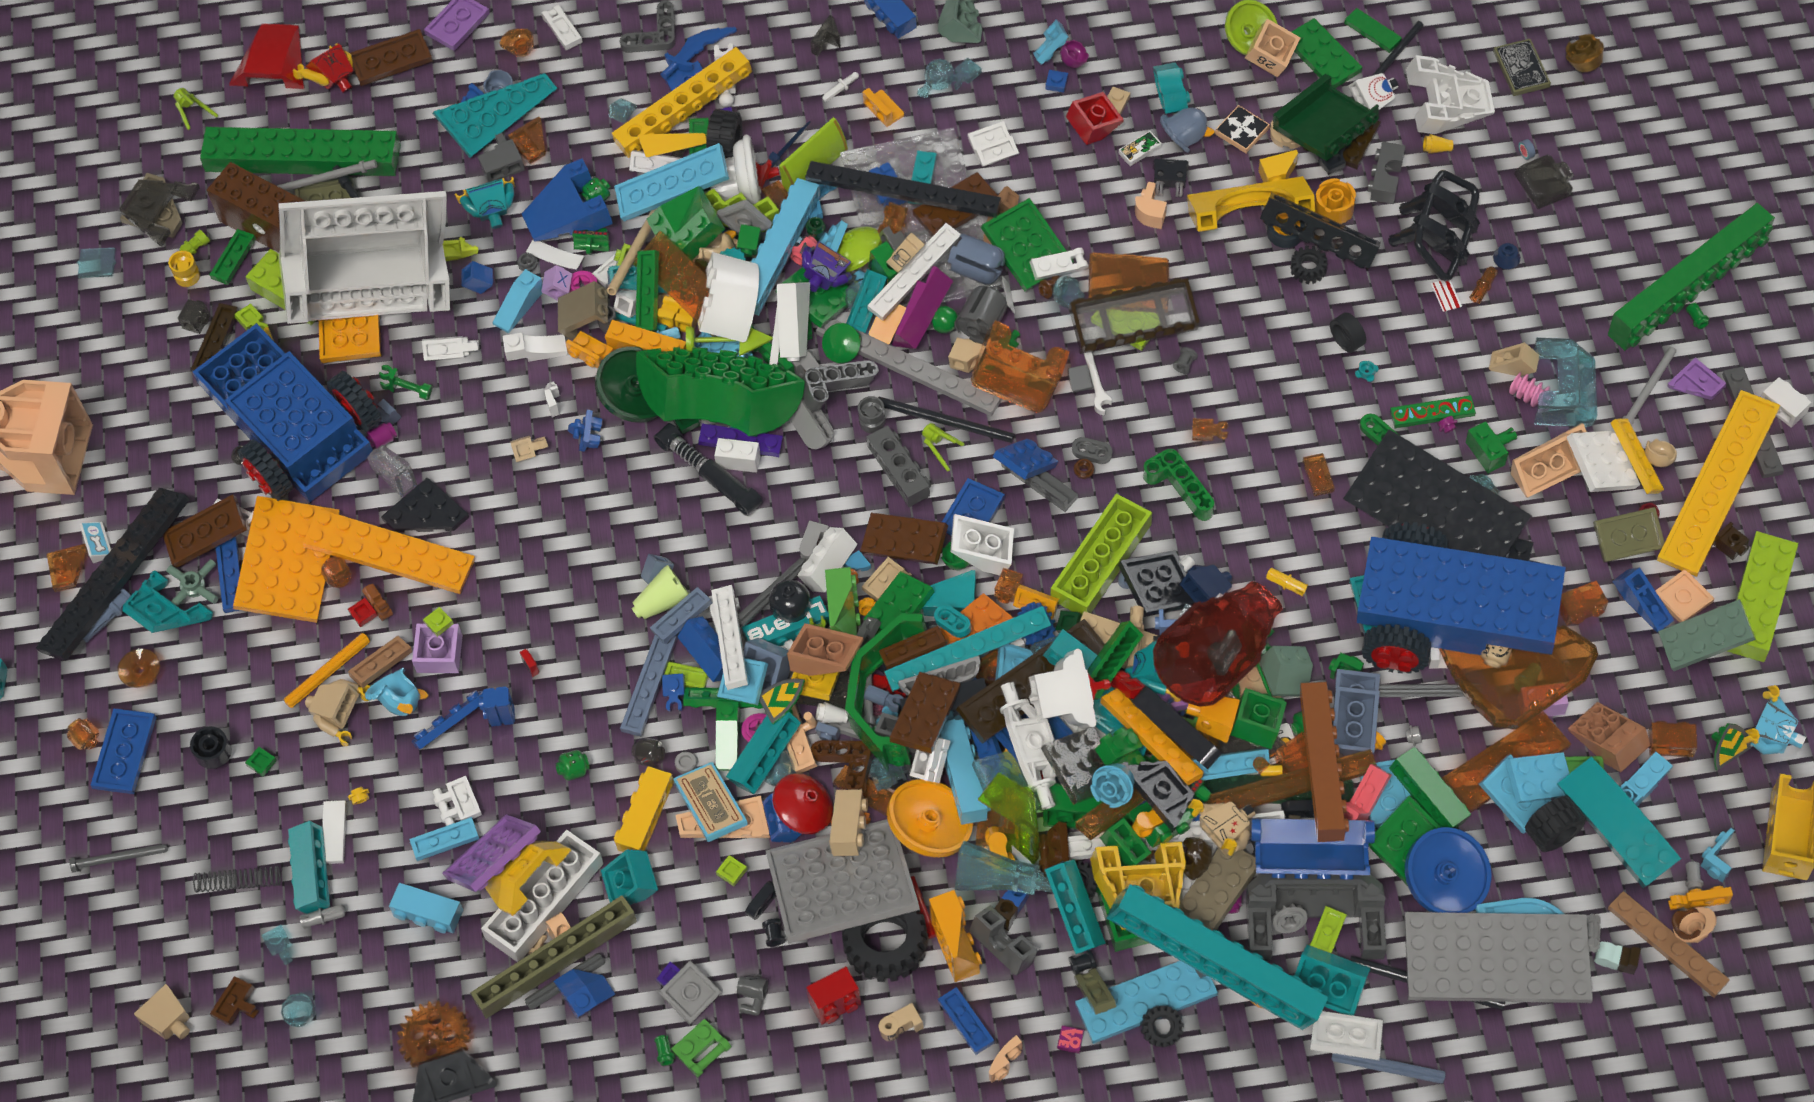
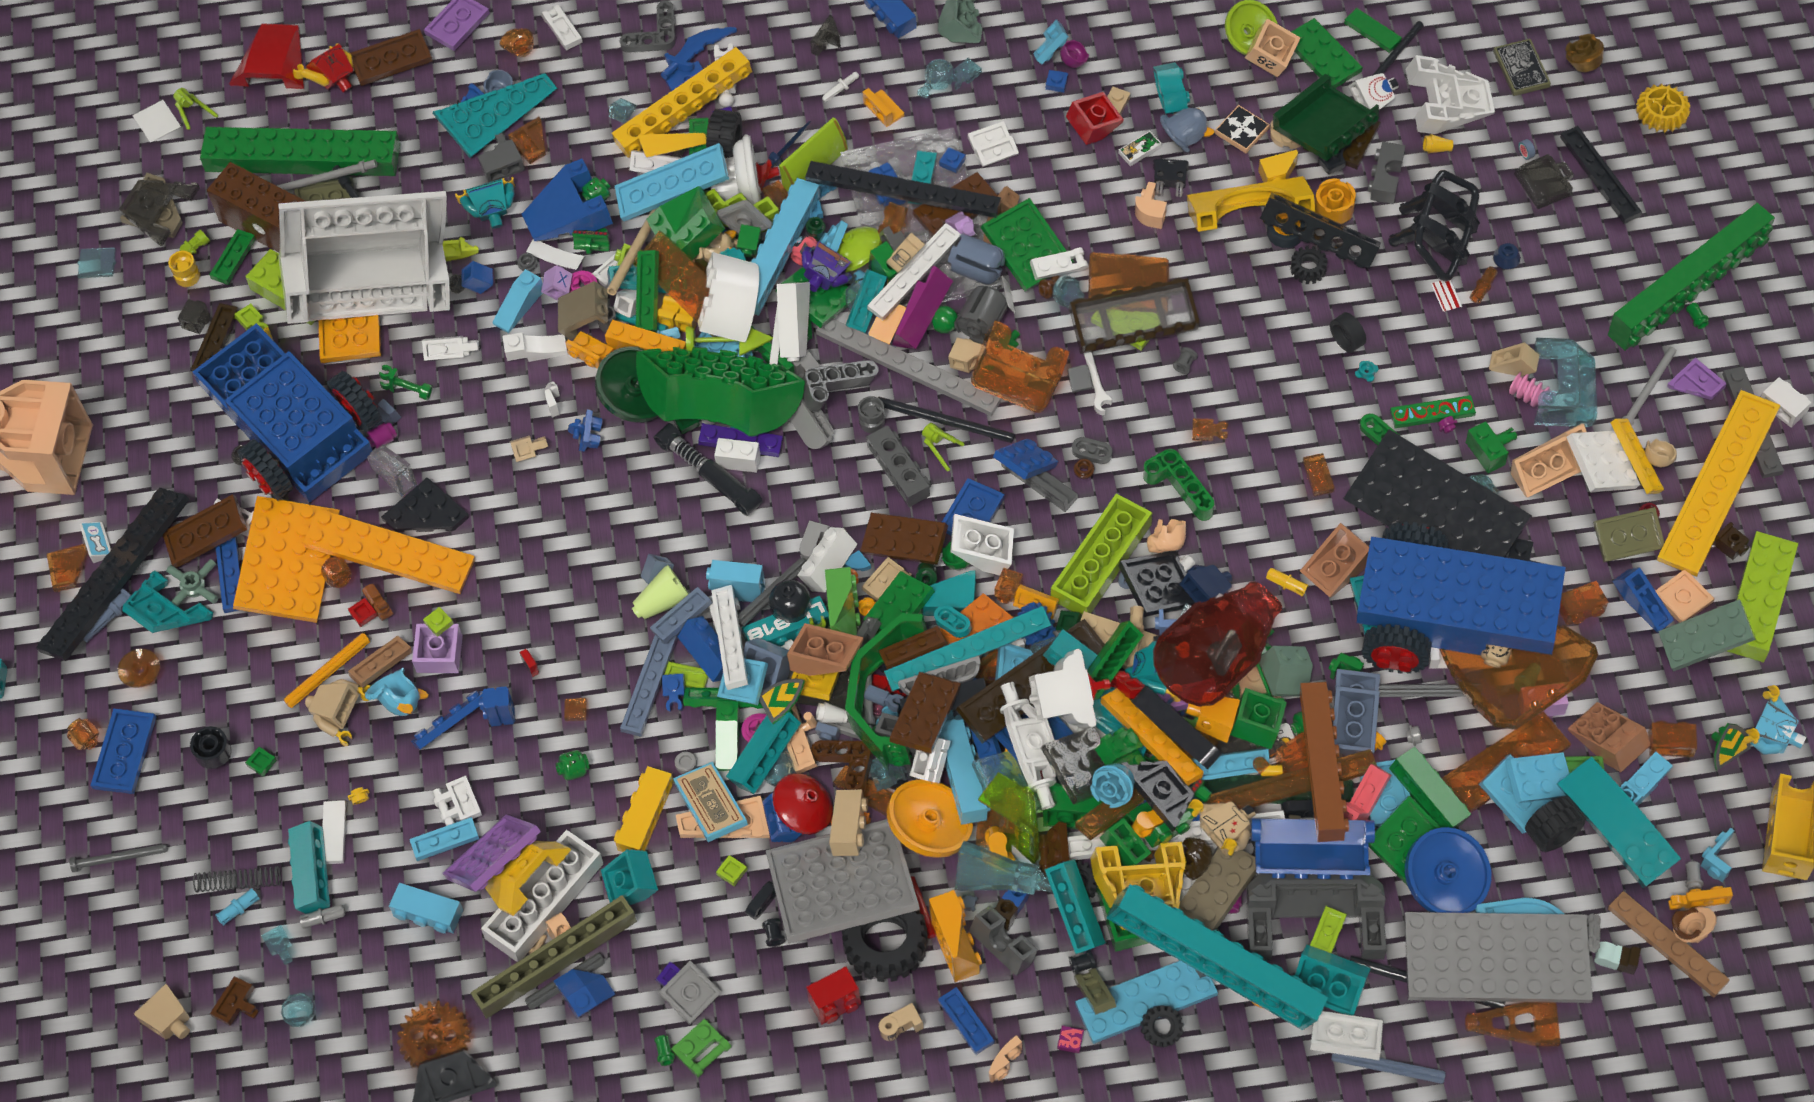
(156, 121): none -> white sticker
(237, 907): none -> medium azure pin
(455, 283): none -> clear smoke plate
(575, 709): none -> clear orange tile
(648, 752): clear smoke head -> none
(745, 578): none -> medium azure brick
(752, 988): dark grey piece -> none
(841, 343): green dish -> none
(926, 569): none -> dark green brick
(952, 160): none -> blue plate
(961, 224): none -> lavender brick
(969, 902): none -> sand blue piece
(1167, 537): none -> light nougat hair
(1289, 925): light grey gear -> none
(1337, 560): none -> nougat slope
(1545, 1023): none -> clear orange plate
(1601, 174): none -> black plate
(1675, 108): none -> yellow gear

